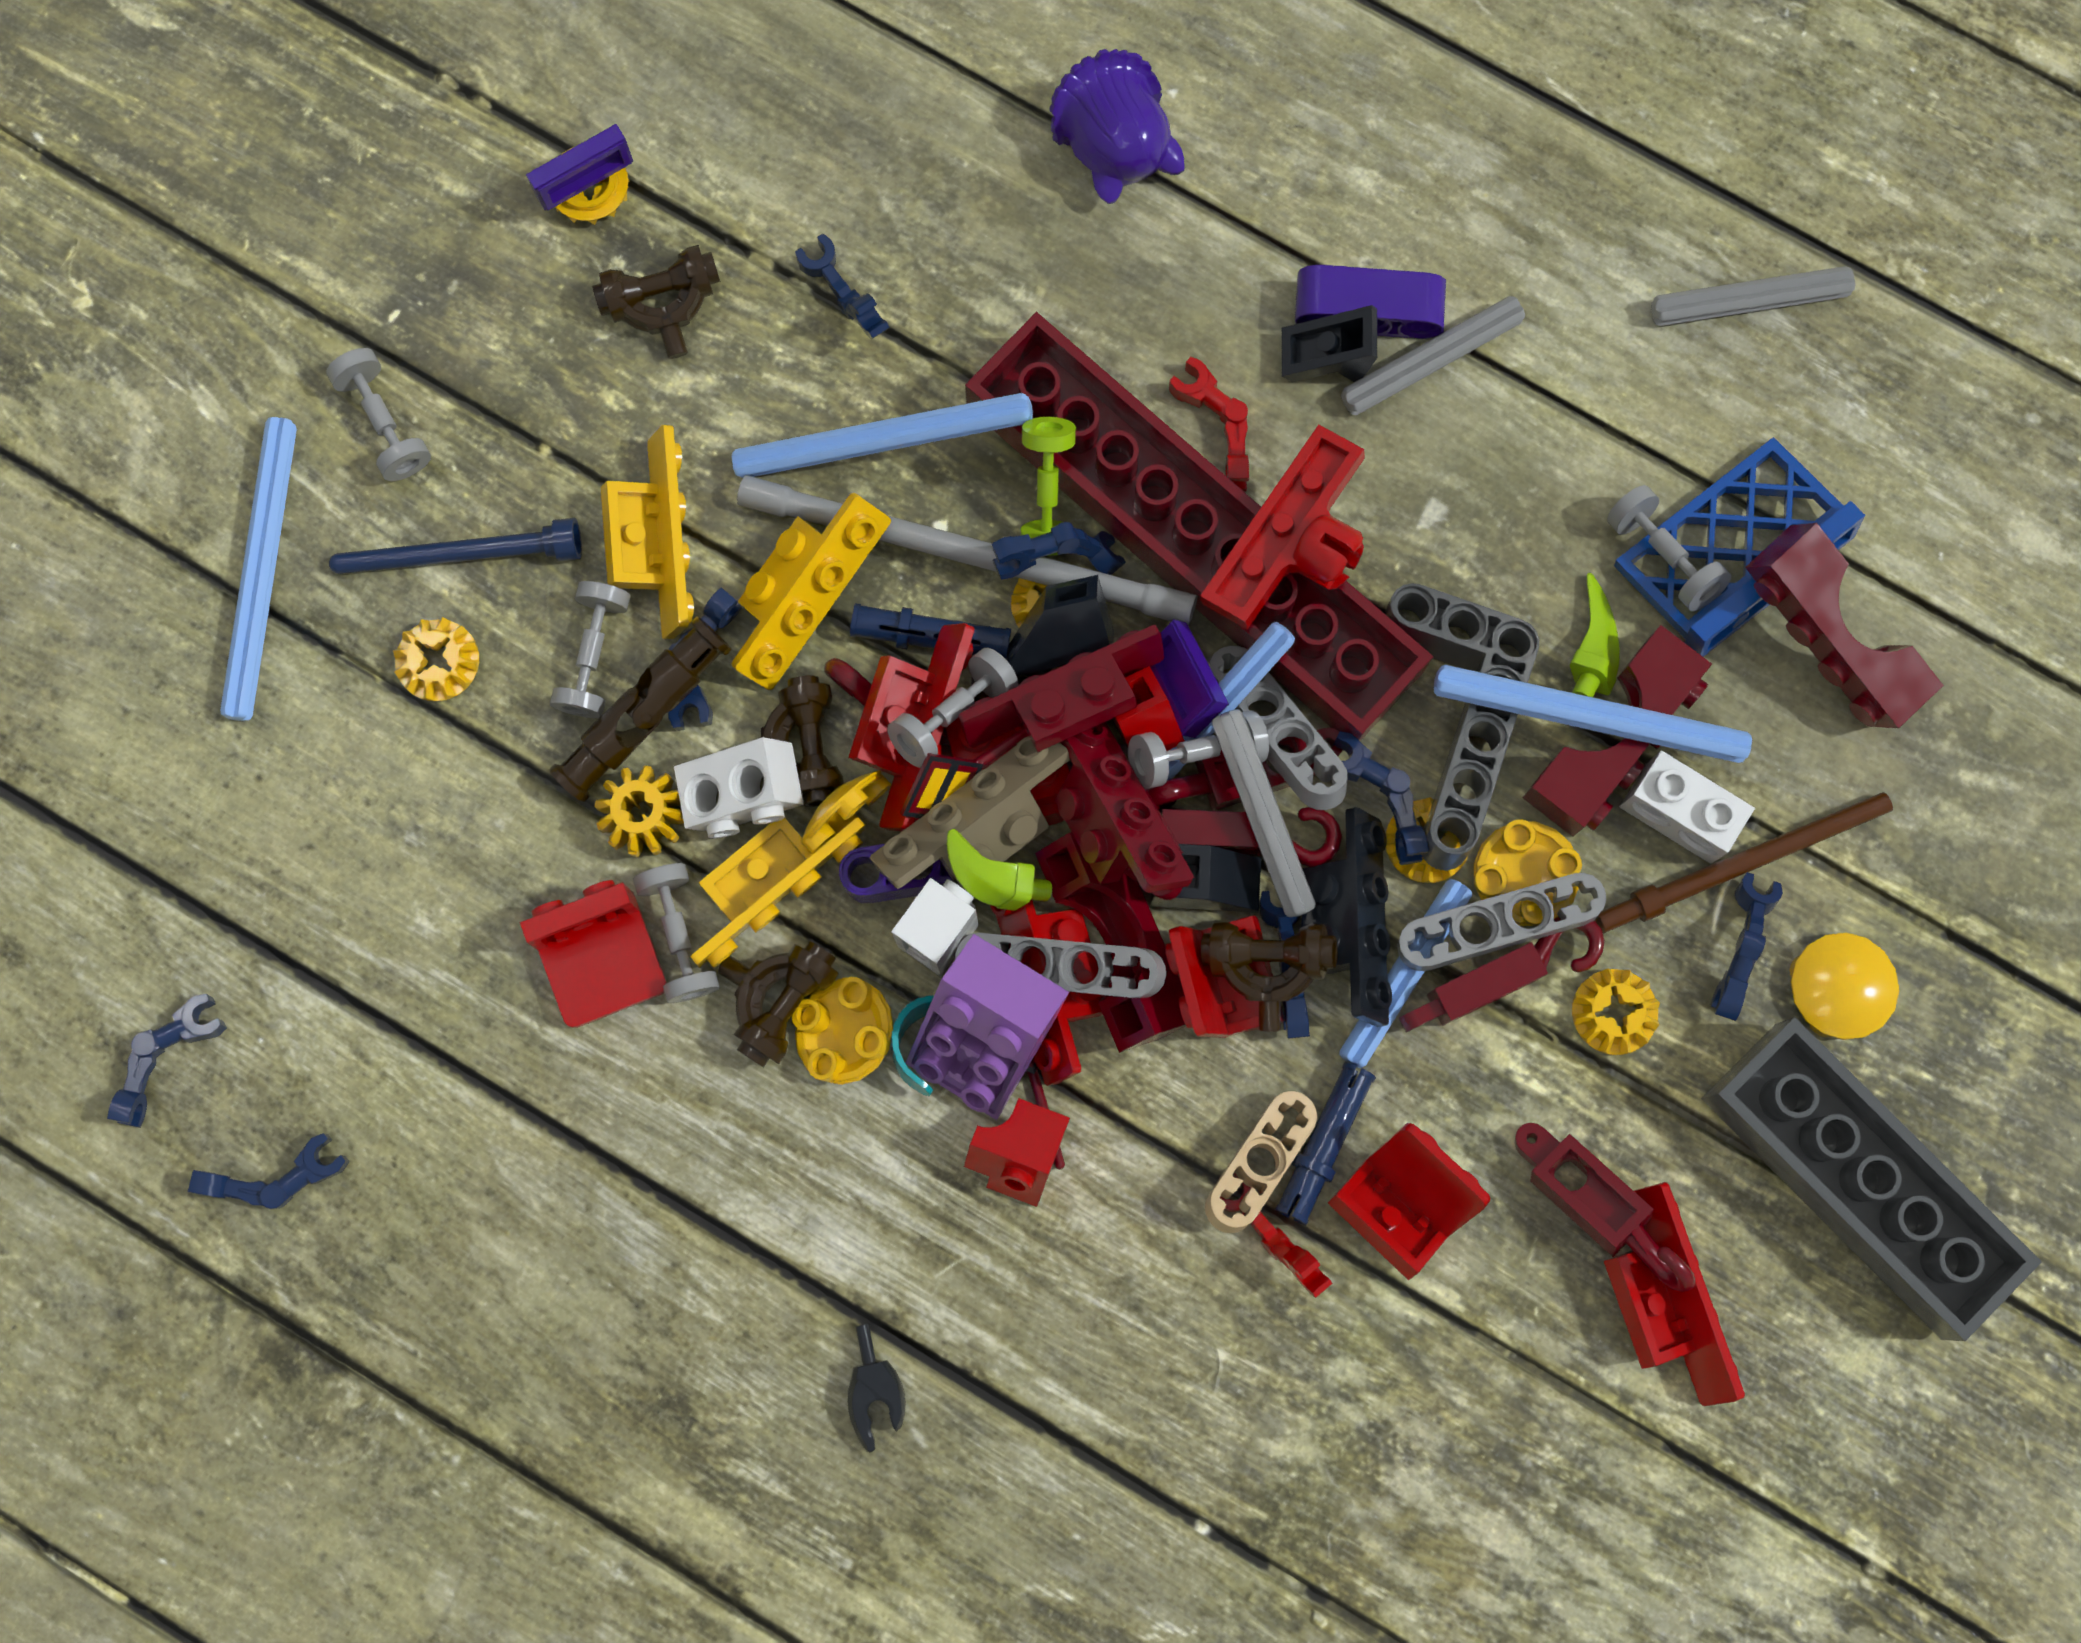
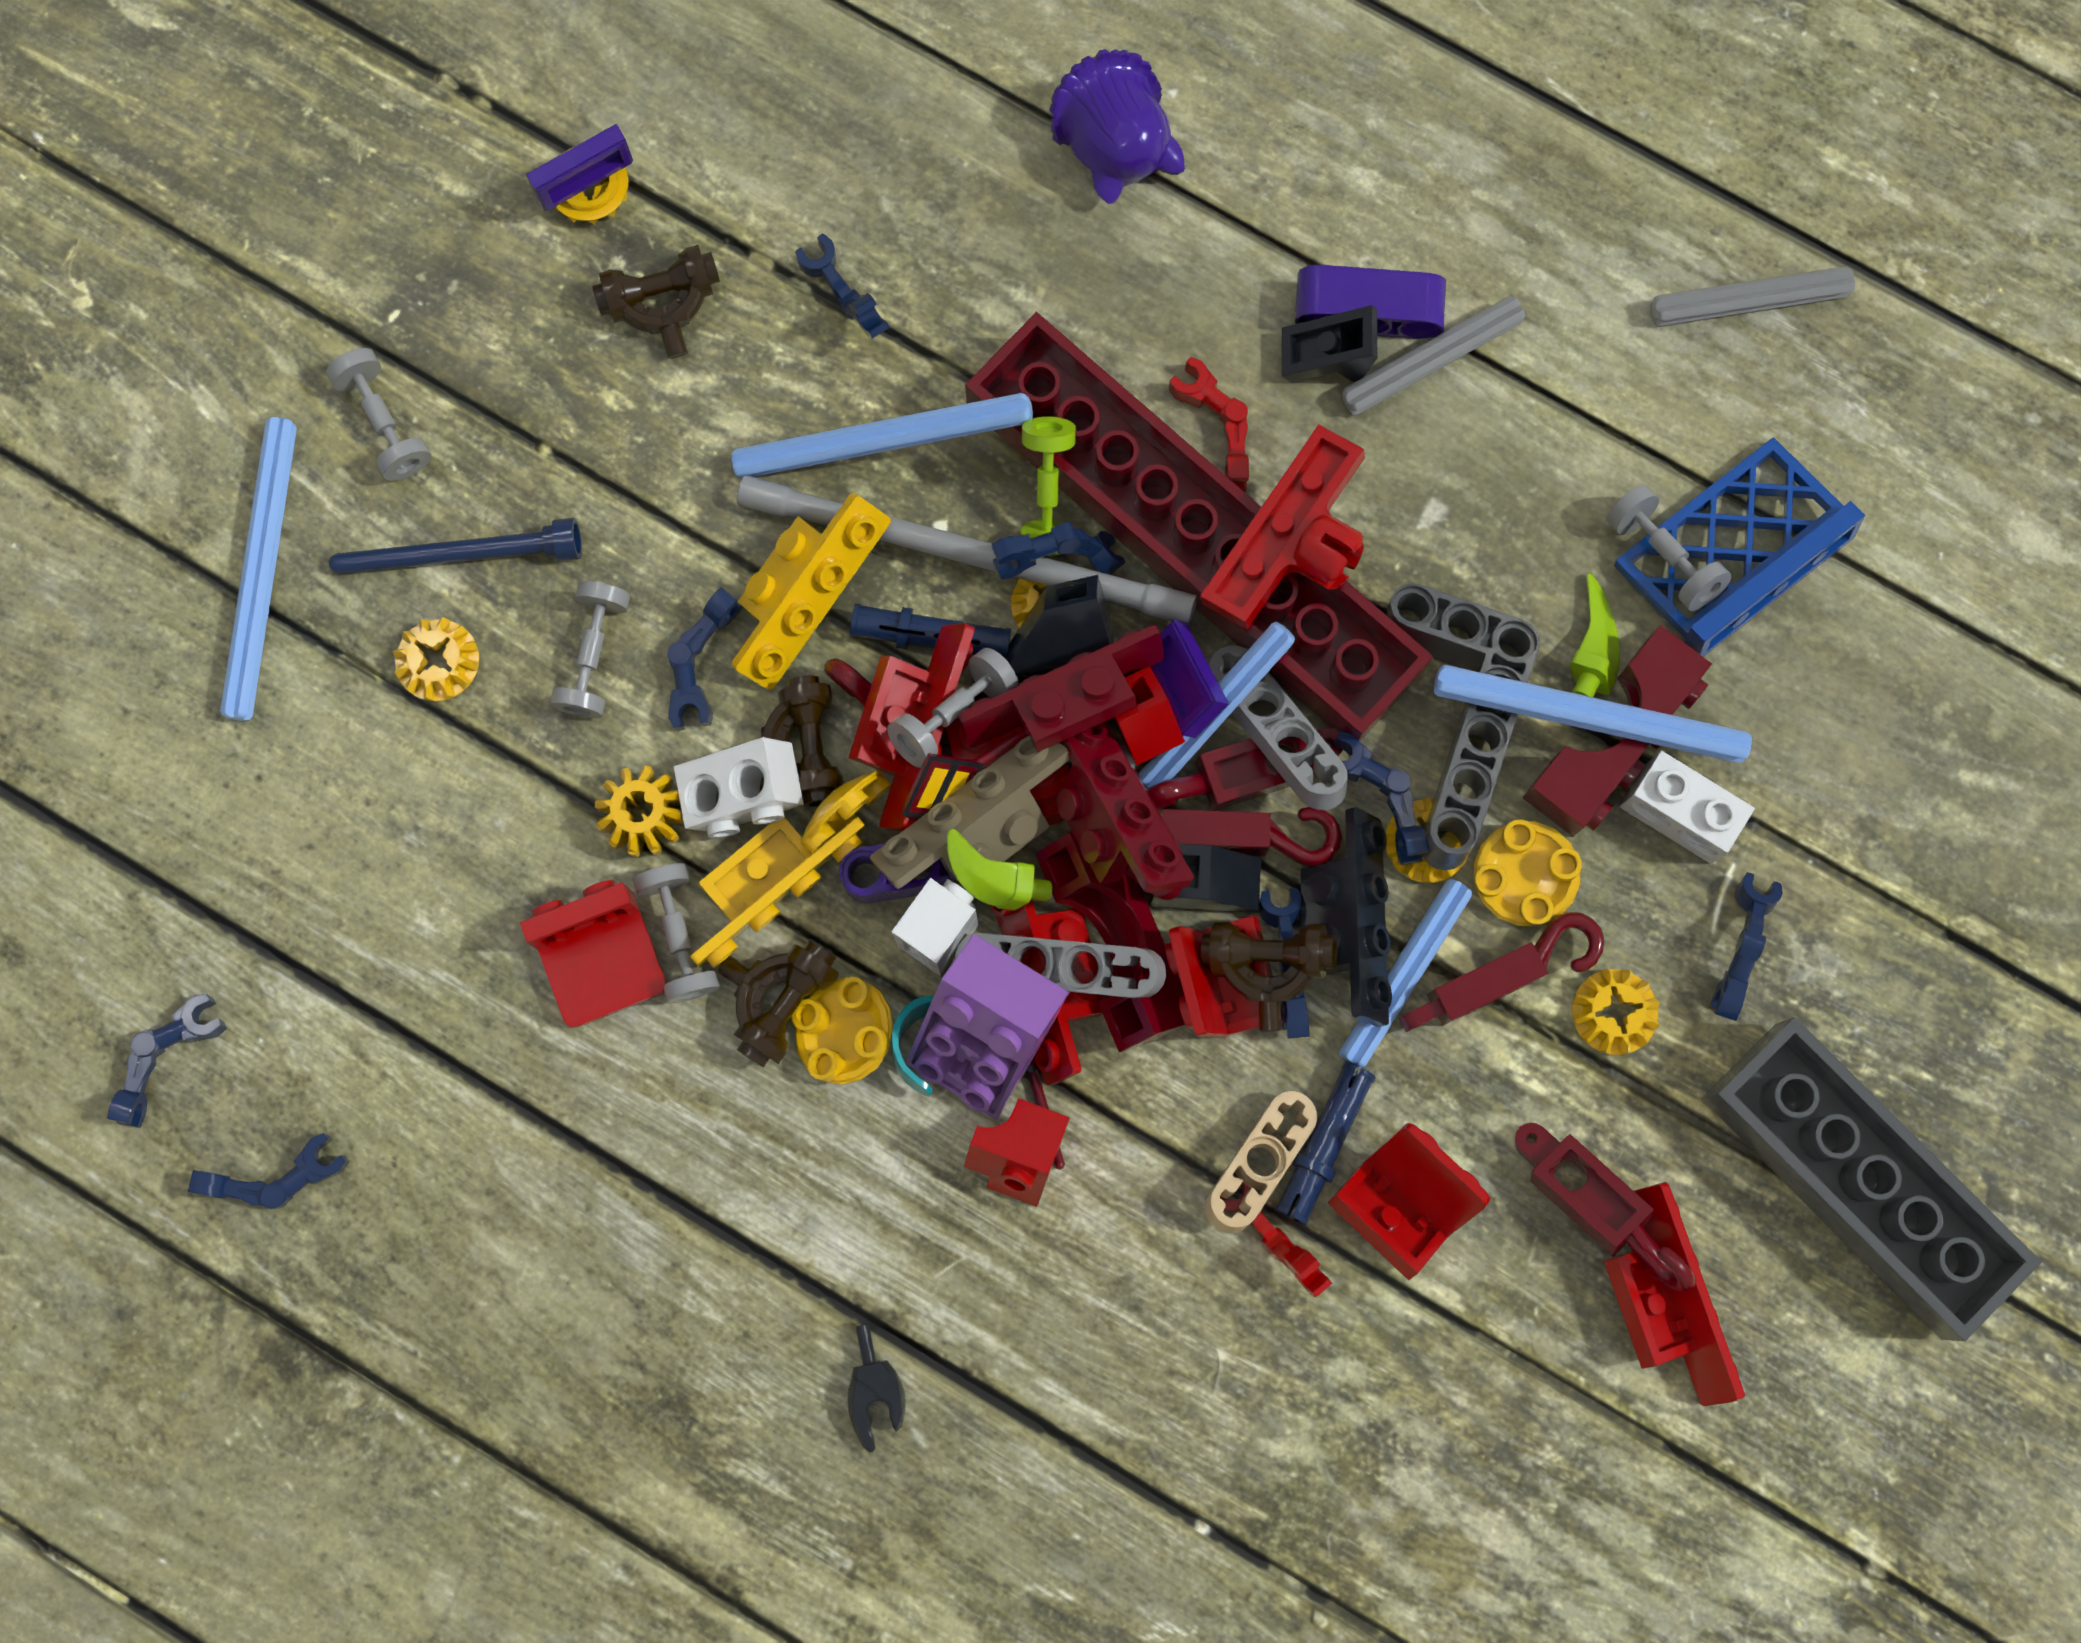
(646, 533): yellow bracket -> none
(658, 691): dark brown piece -> none
(1151, 760): light grey wheel -> none
(1263, 813): light grey axle -> none
(1503, 929): light grey beam -> none
(1651, 901): reddish brown bar -> none
(1803, 580): dark red arch -> none
(1844, 986): yellow dish -> none

